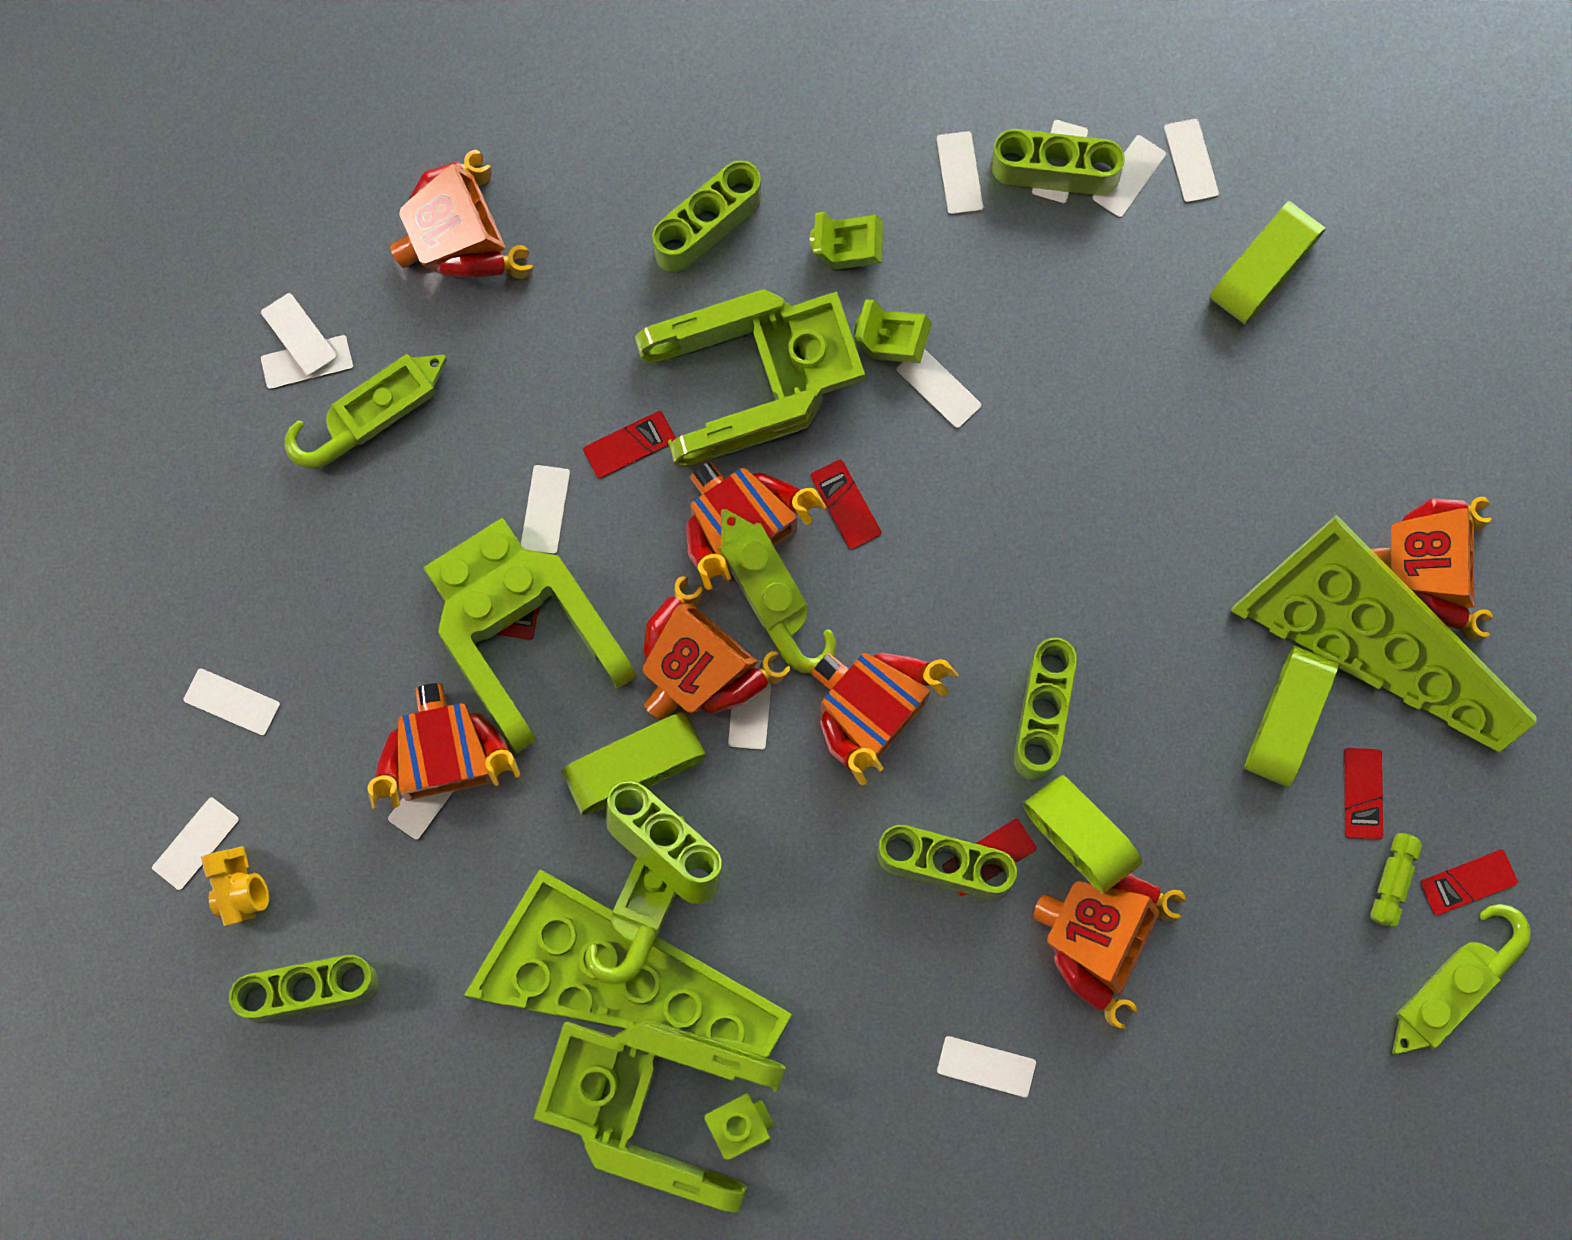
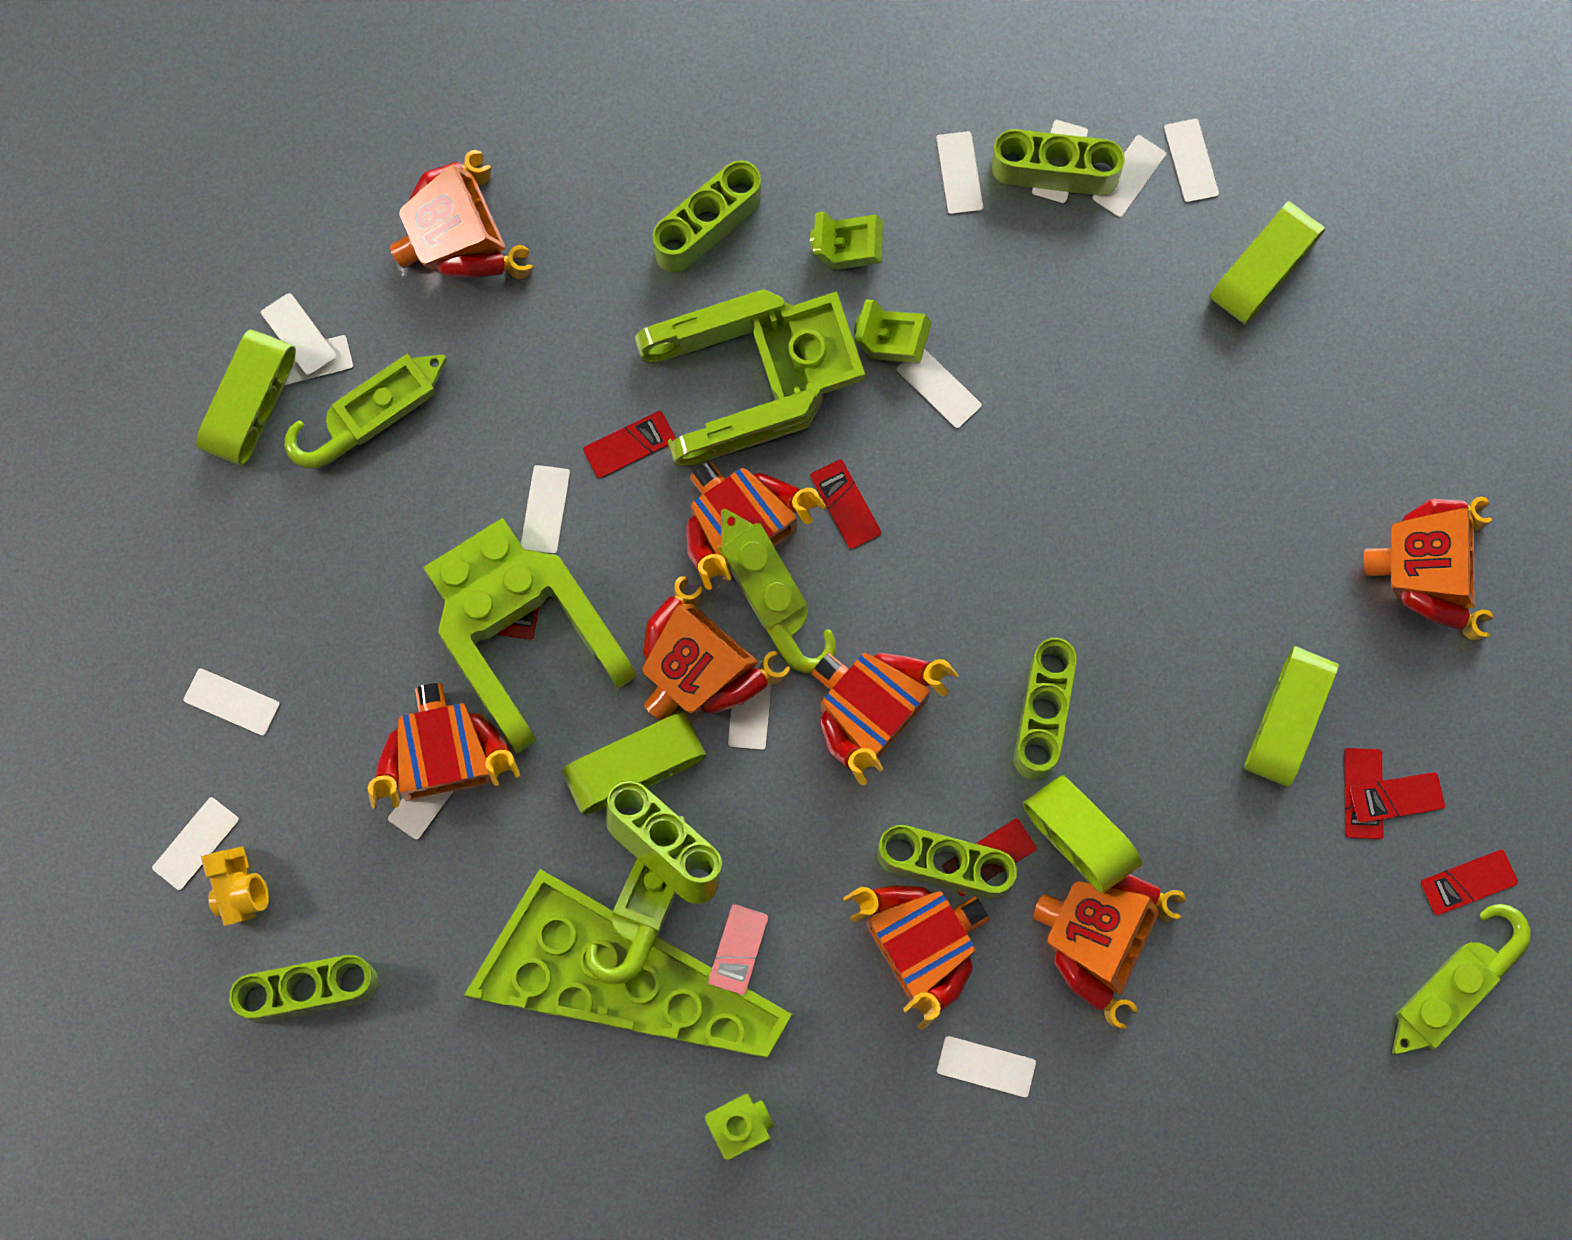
(246, 397): none -> lime beam
(601, 1089): lime plate -> none
(738, 949): none -> sticker
(922, 941): none -> torso
(1366, 619): lime wing -> none
(1396, 880): lime axle -> none
(1397, 797): none -> red sticker

